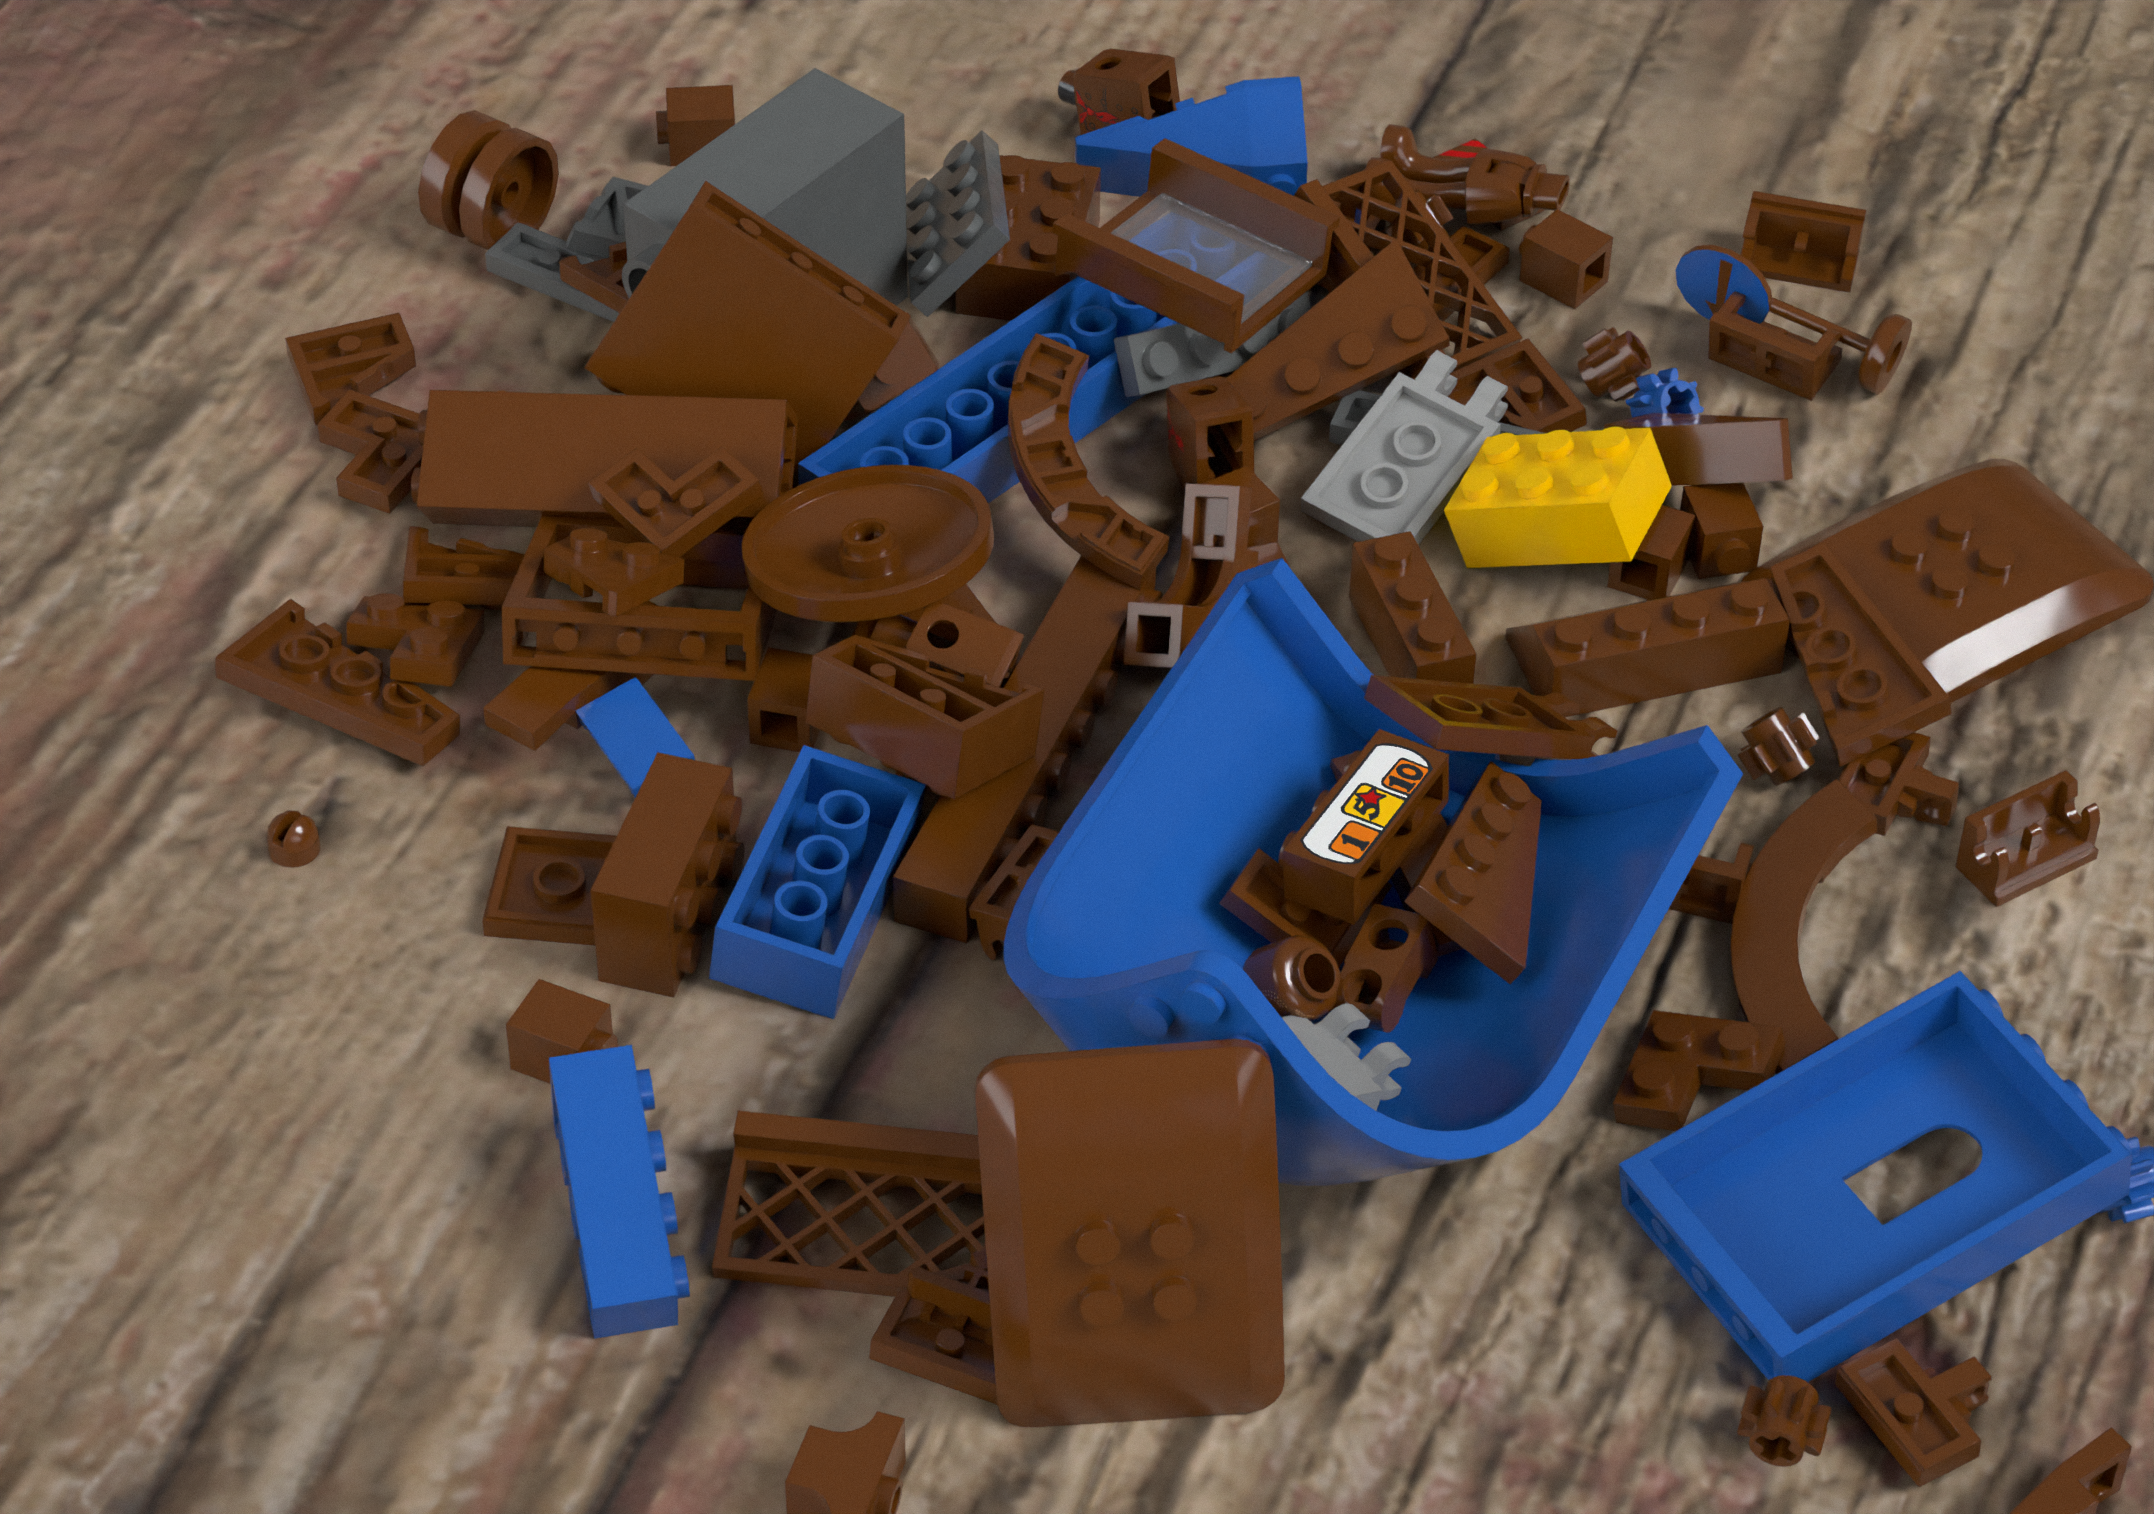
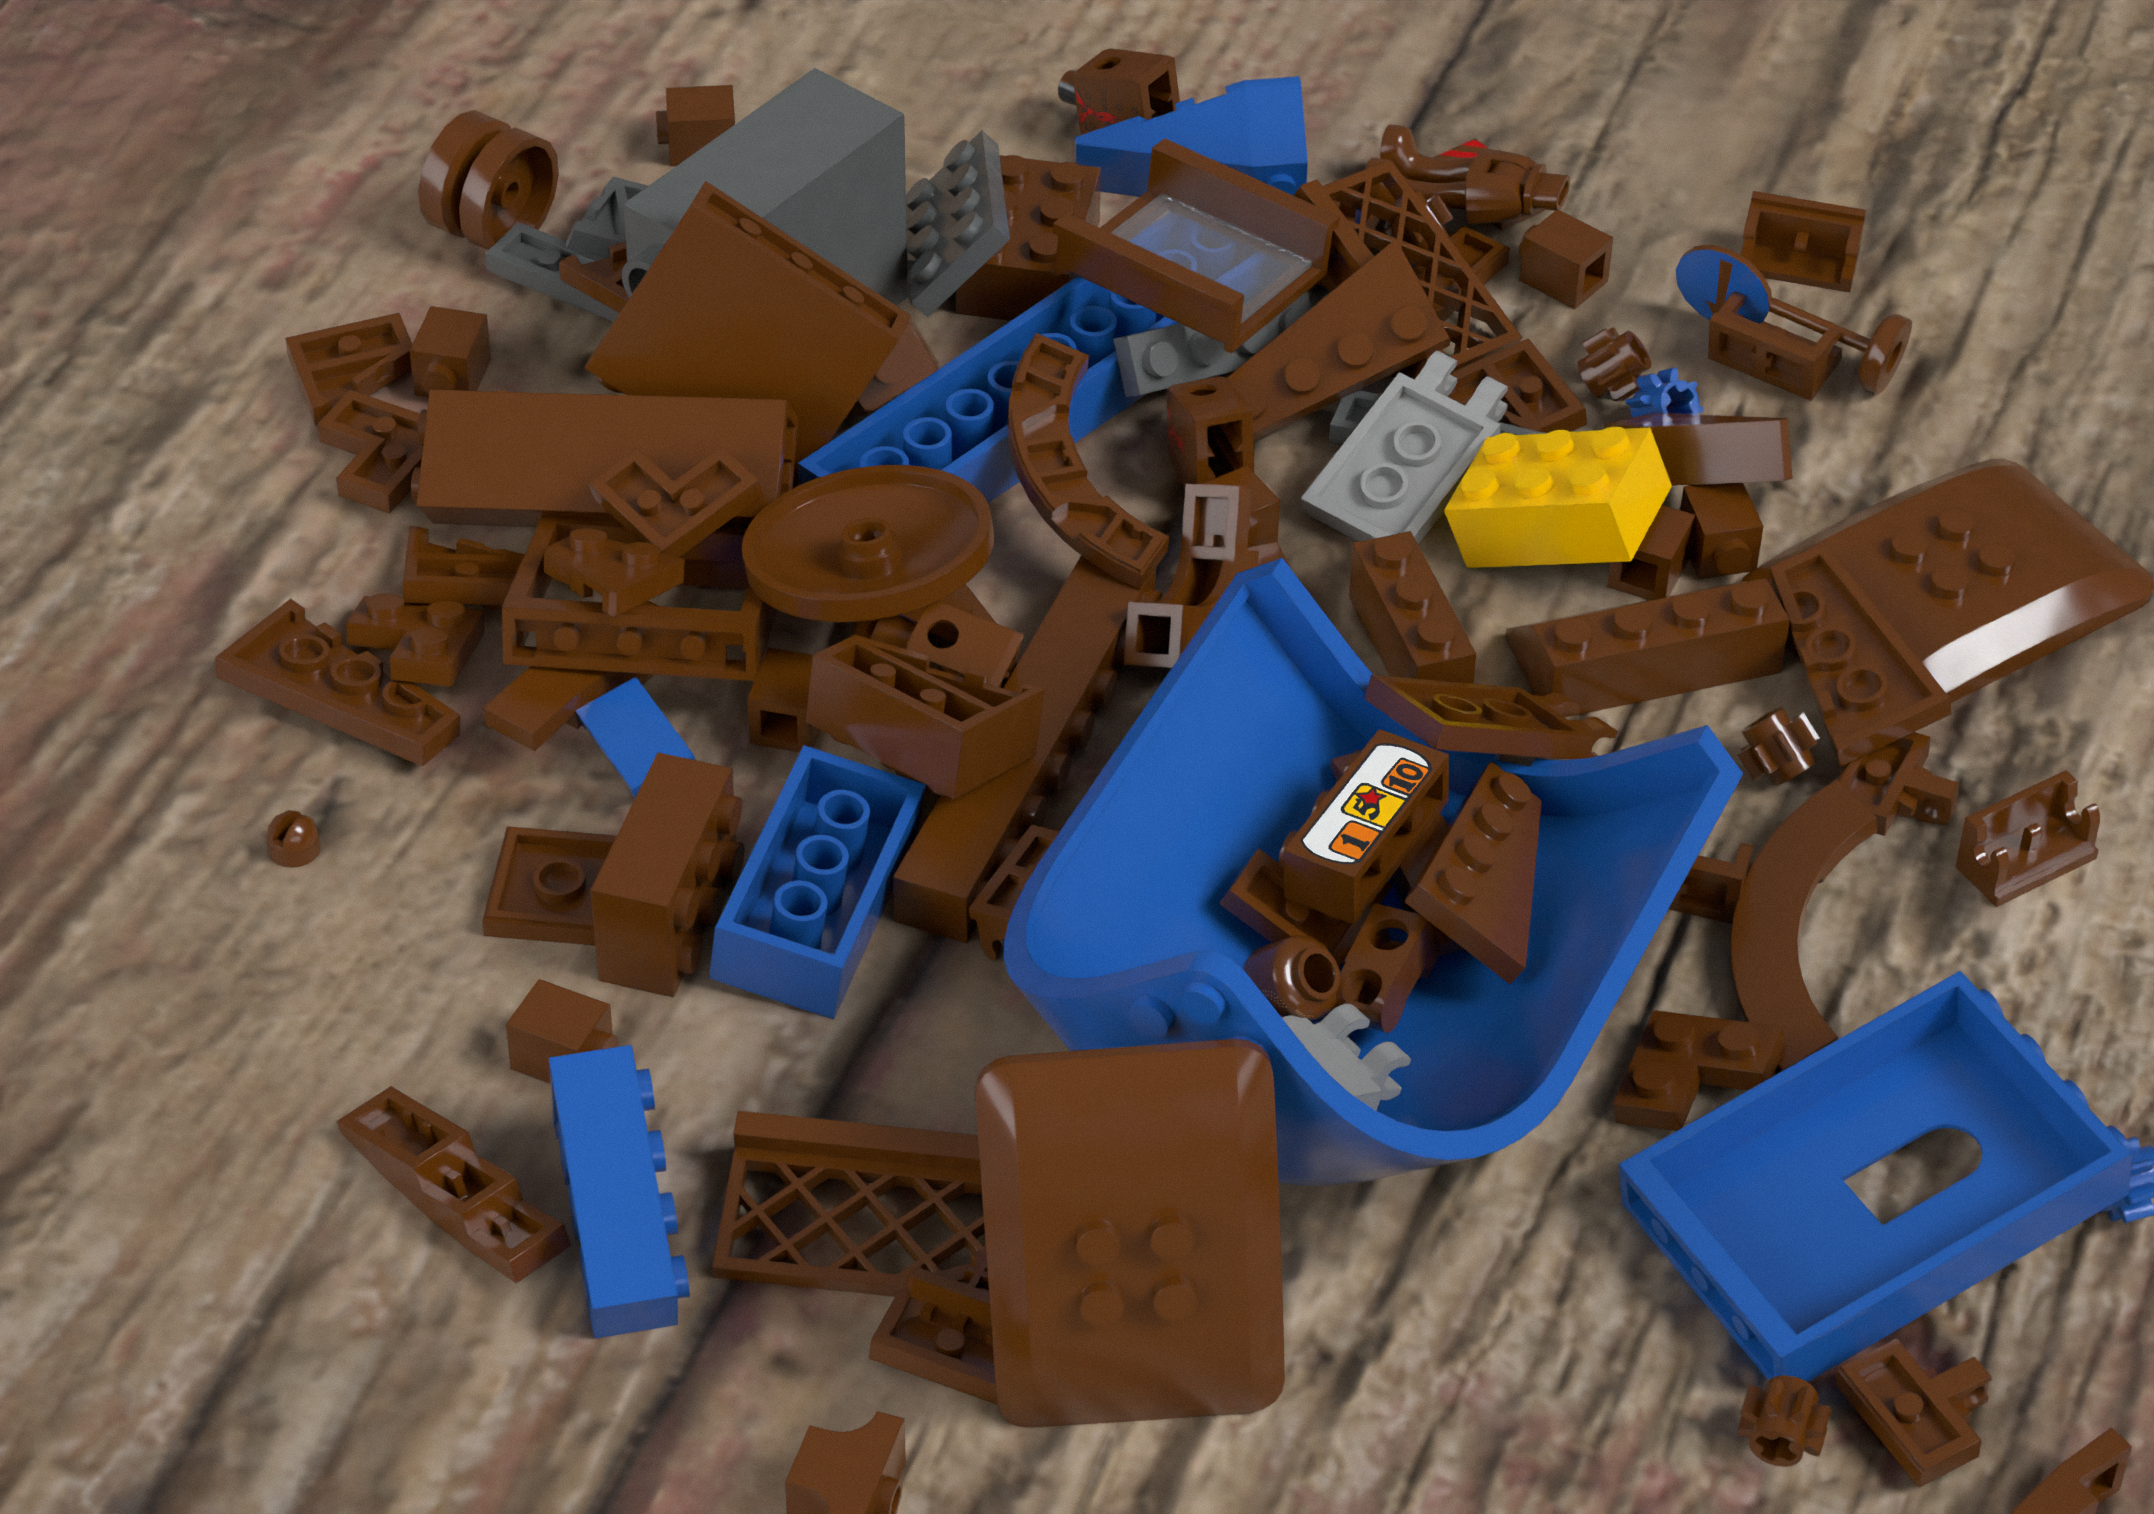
(450, 351): none -> reddish brown brick
(452, 1185): none -> reddish brown slope

